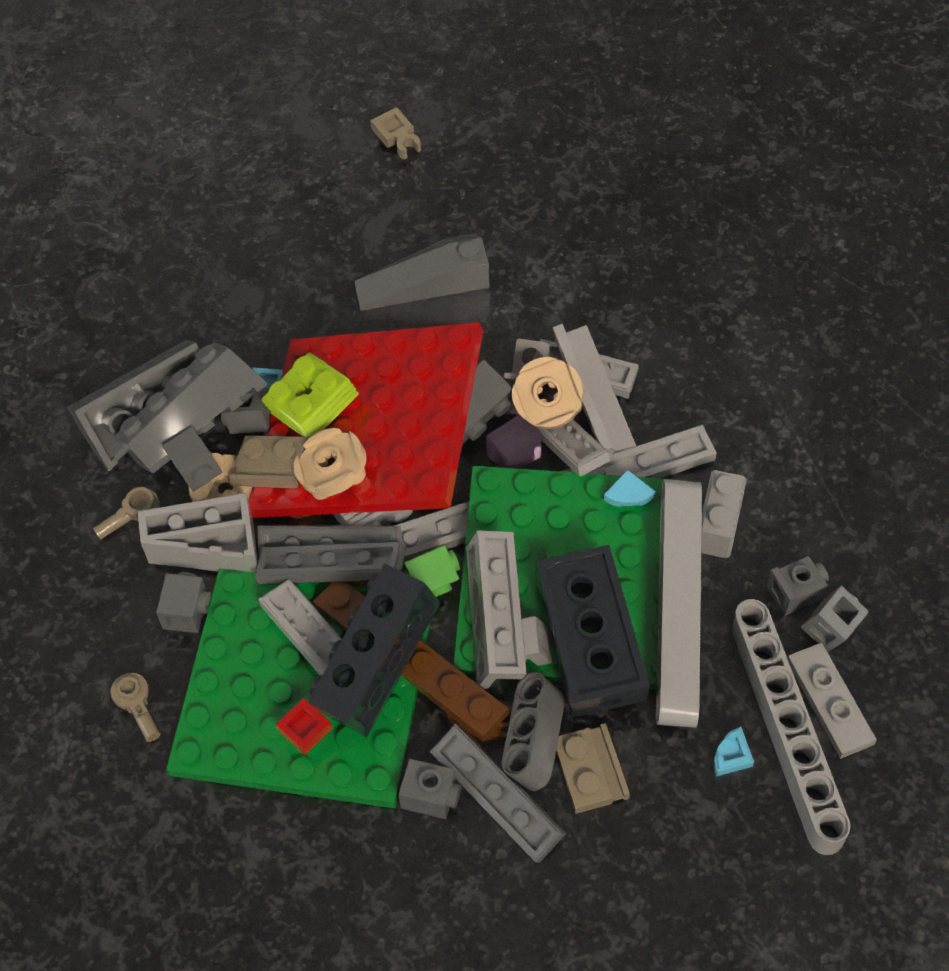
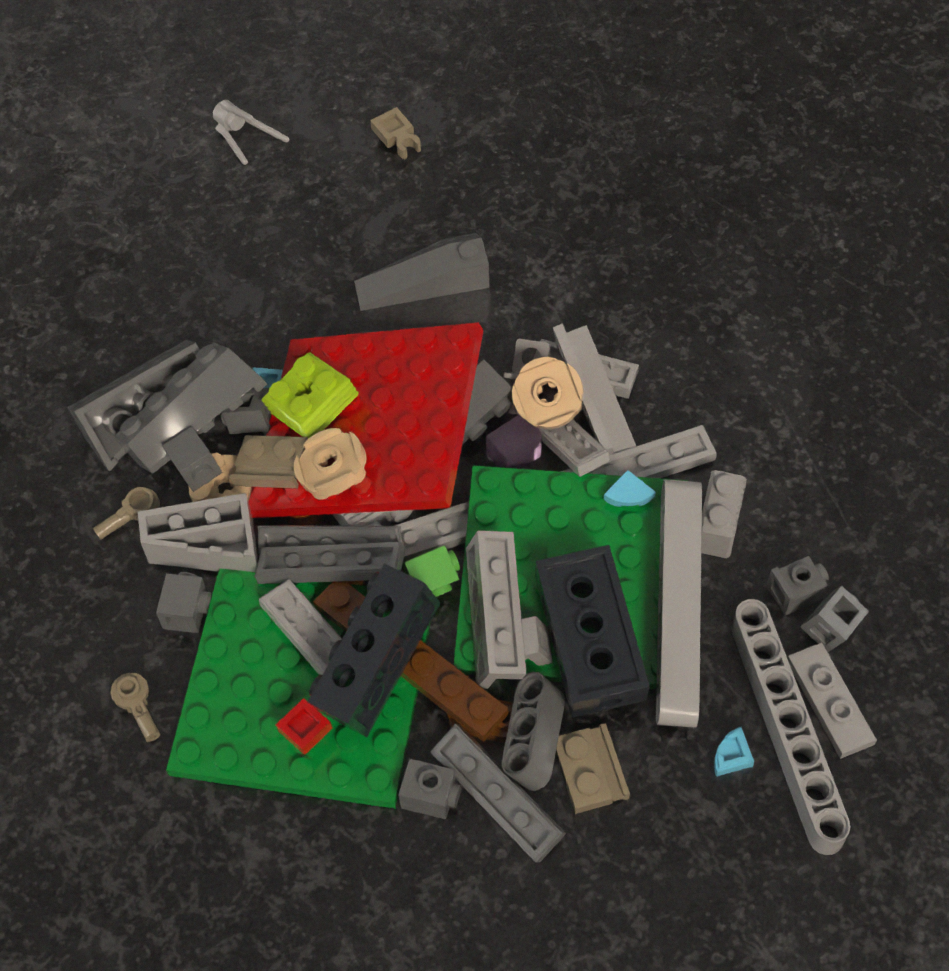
(232, 118): none -> light grey plant

